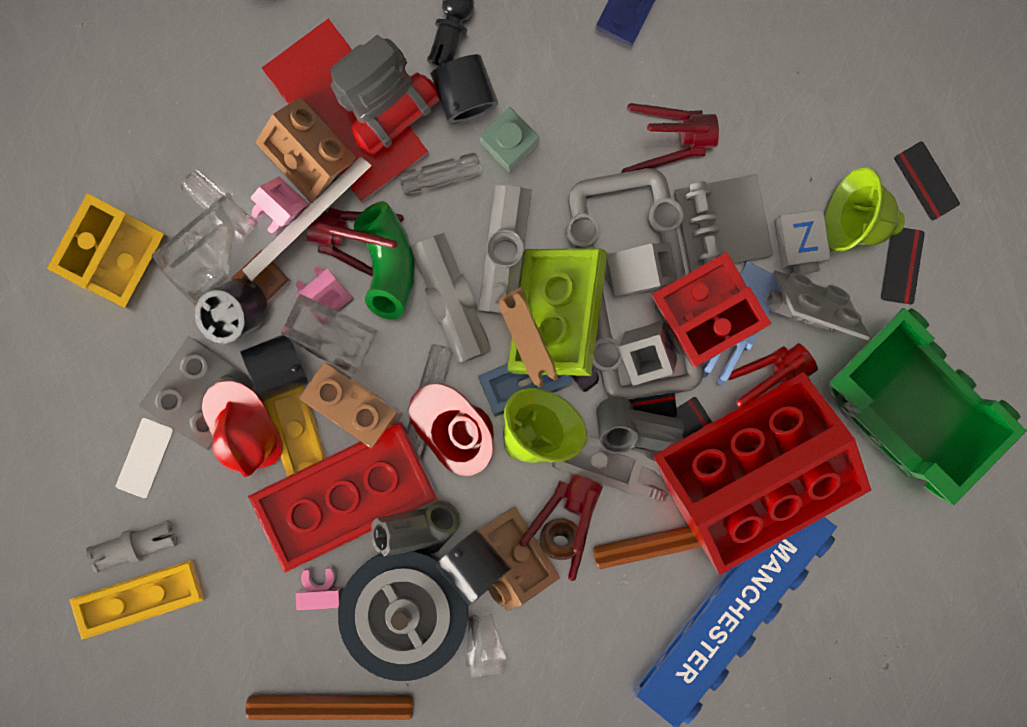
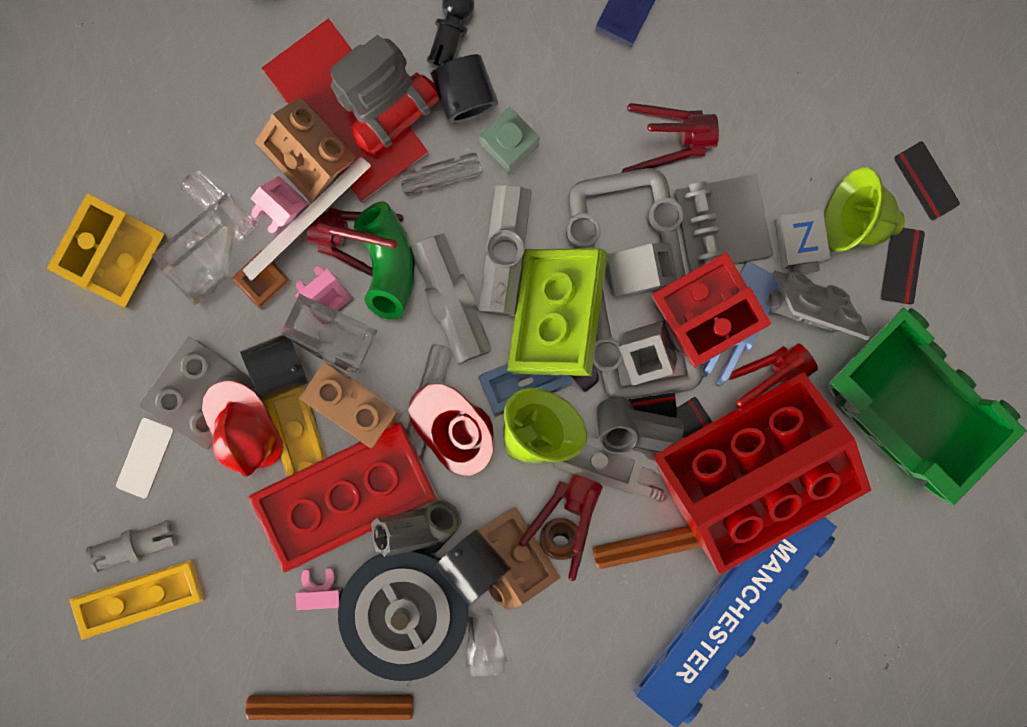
(231, 310): black piece -> none
(527, 336): medium nougat piece -> none

